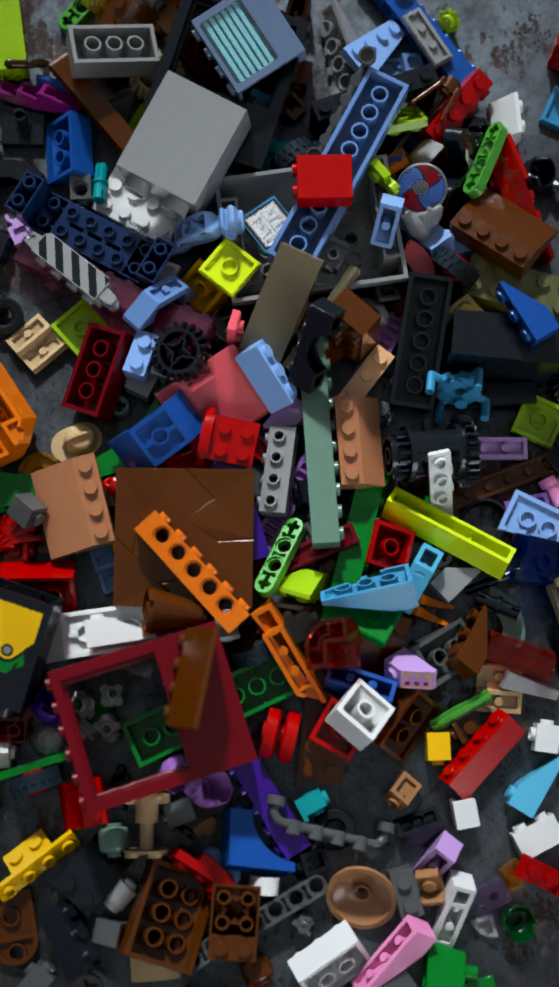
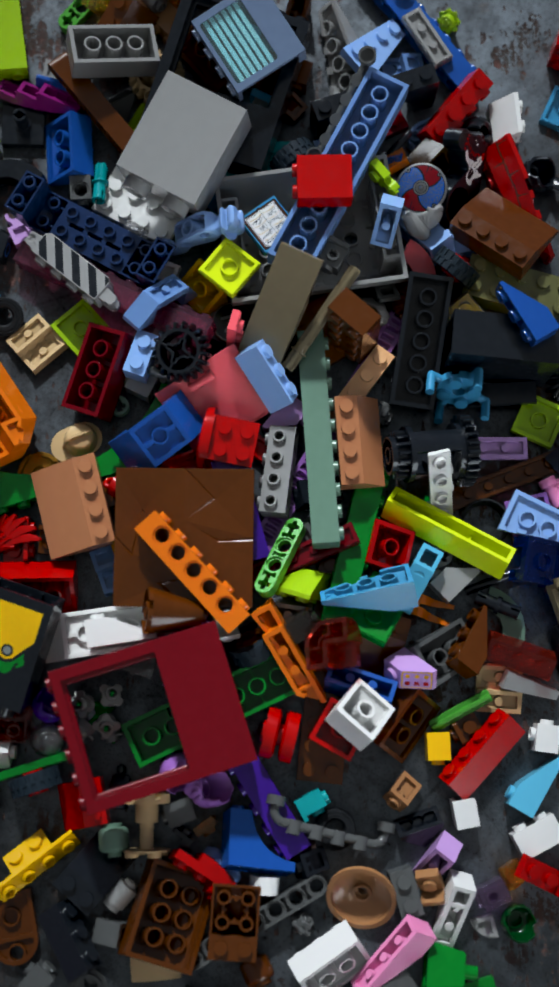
(23, 64): dark brown piece -> none
(27, 510): dark grey brick -> none
(191, 678): reddish brown slope -> none
(307, 368): black arch -> none
(408, 119): lime plate -> none
(448, 88): reddish brown plant -> none
(493, 140): bright green beam -> none

